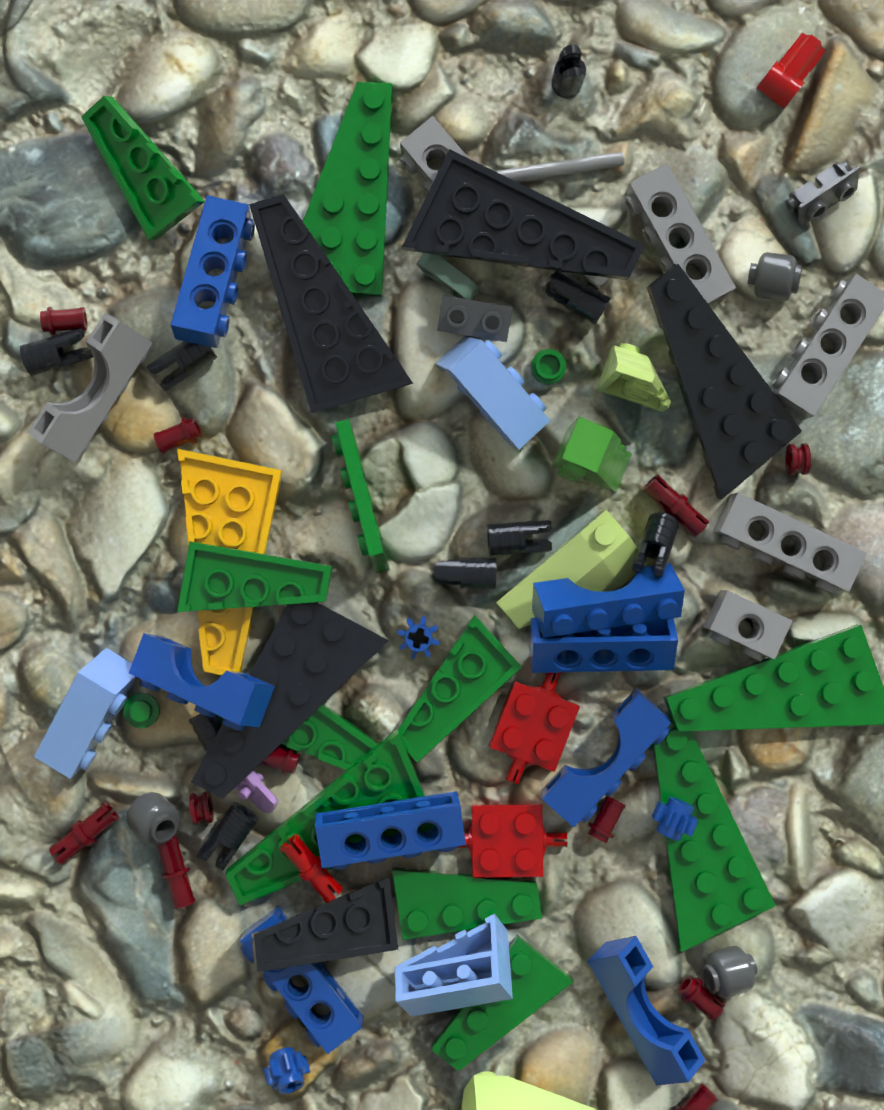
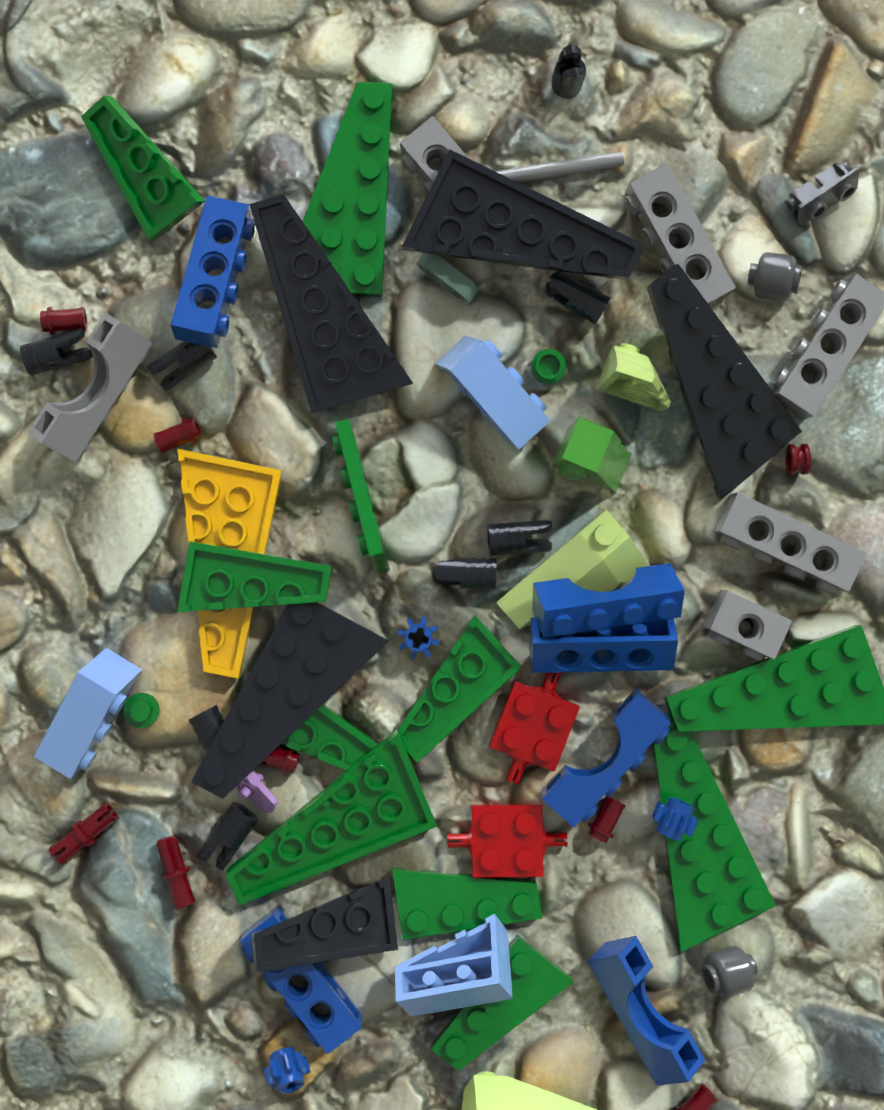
(153, 819): dark grey head -> none
(169, 667): blue arch -> none
(201, 807): dark red bush -> none
(310, 868): red pin -> none
(372, 820): blue brick -> none
(474, 318): dark grey hinge -> none
(656, 542): black hinge -> none
(675, 505): dark red pin -> none
(695, 993): dark red pin -> none
(787, 76): red piece -> none

